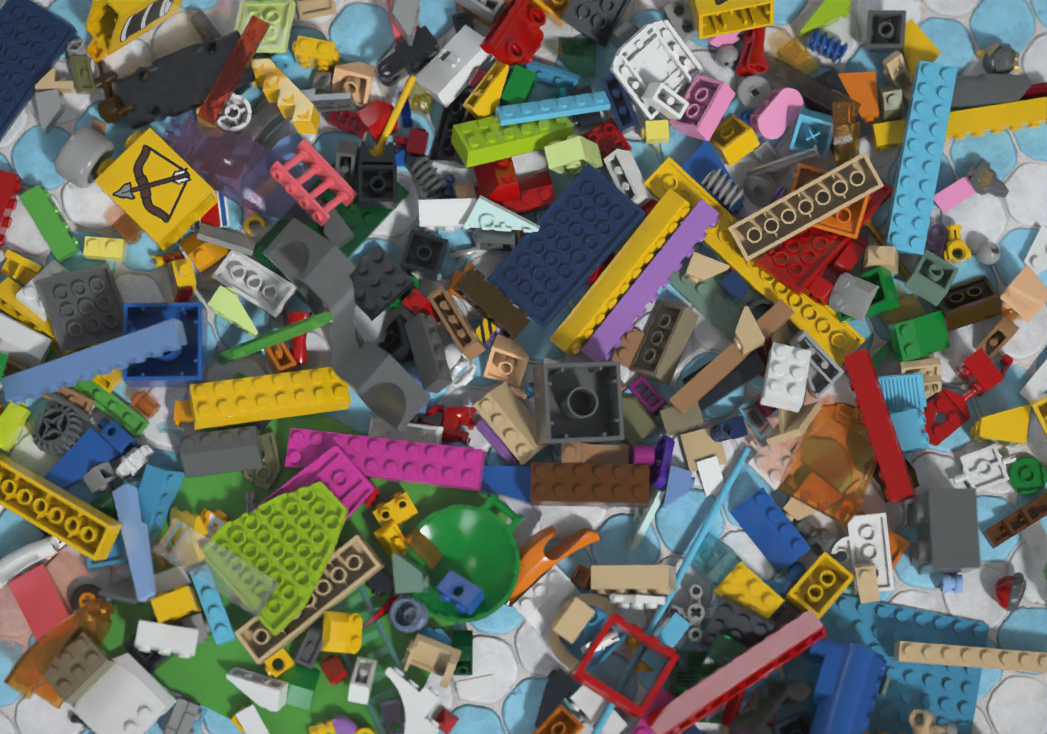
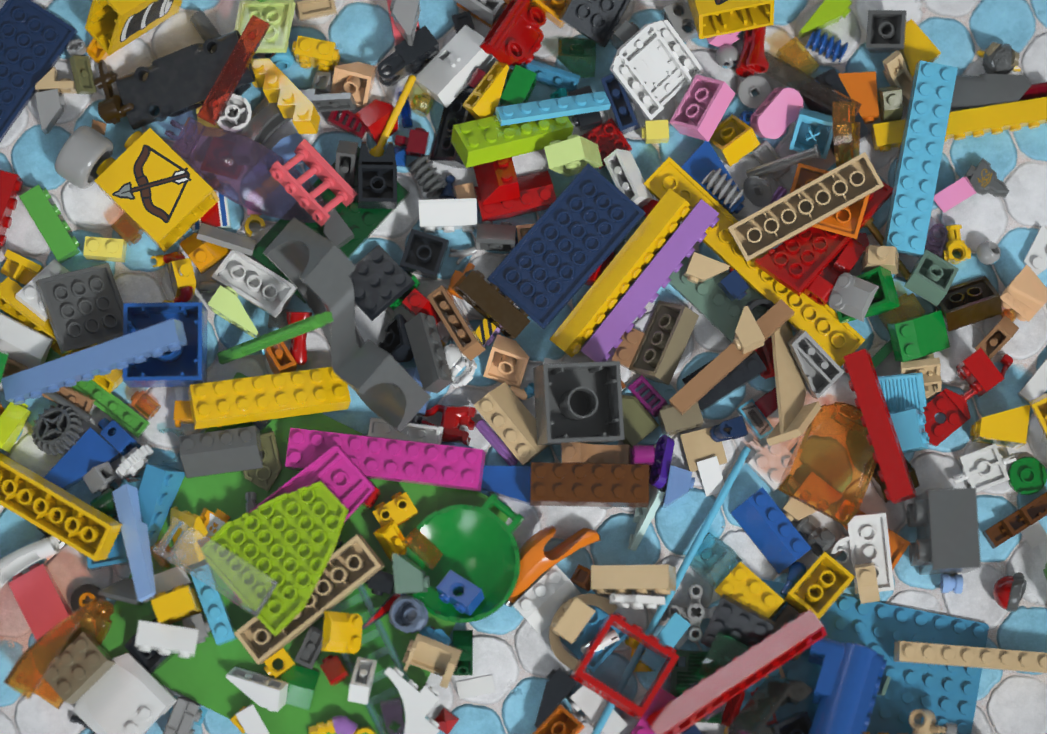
(493, 216): light aqua wing -> none
(665, 100): white brick -> none
(785, 377): white brick -> none

